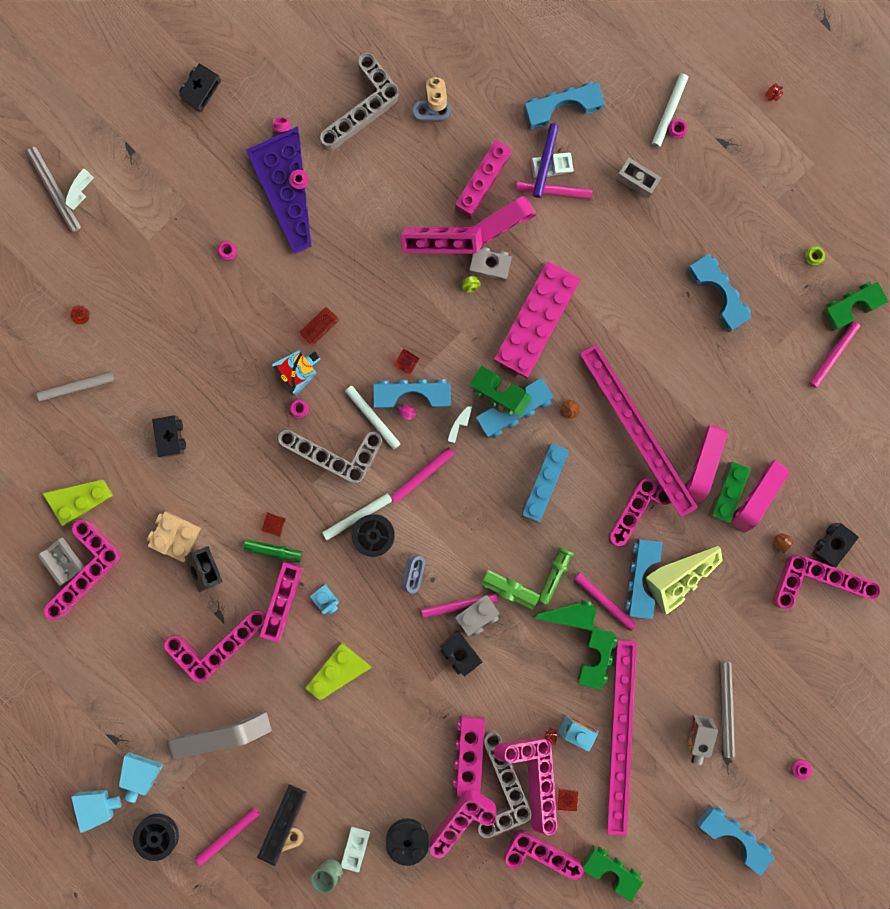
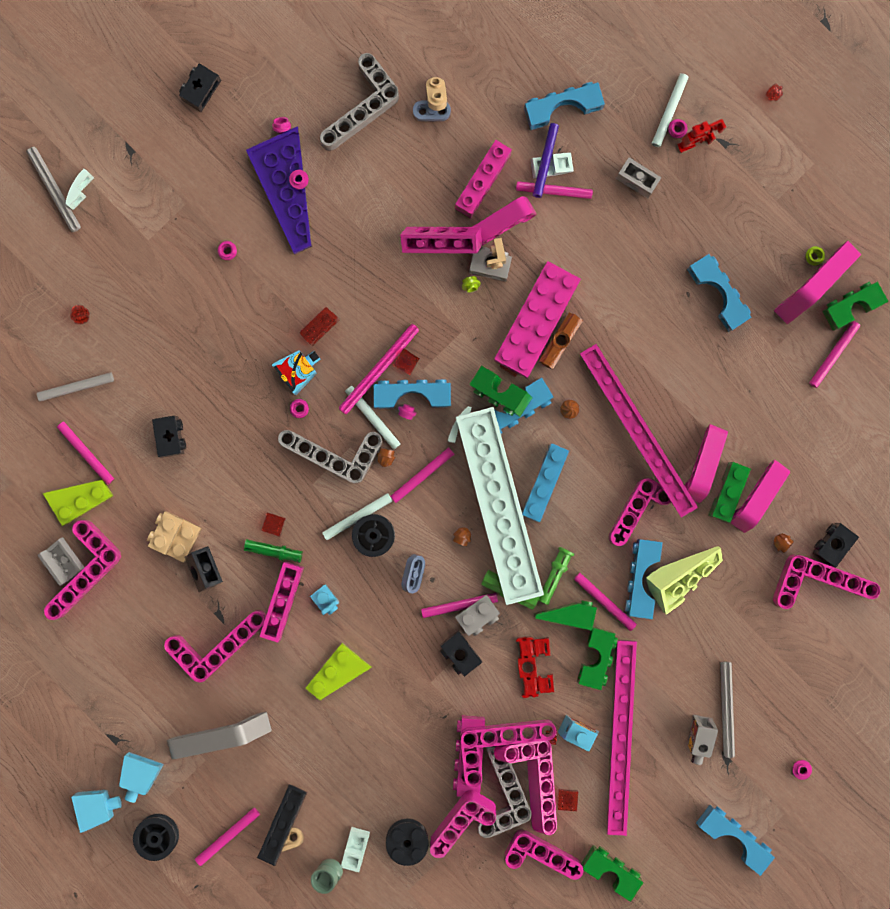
(85, 453): none -> dark pink piece
(378, 369): none -> dark pink axle
(385, 457): none -> dark orange plate
(462, 536): none -> dark orange plate
(497, 251): none -> tan bracket
(498, 740): none -> dark pink beam
(499, 506): none -> light aqua plate
(530, 680): none -> red piece
(567, 330): none -> dark orange piece
(698, 134): none -> red piece
(818, 283): none -> dark pink beam

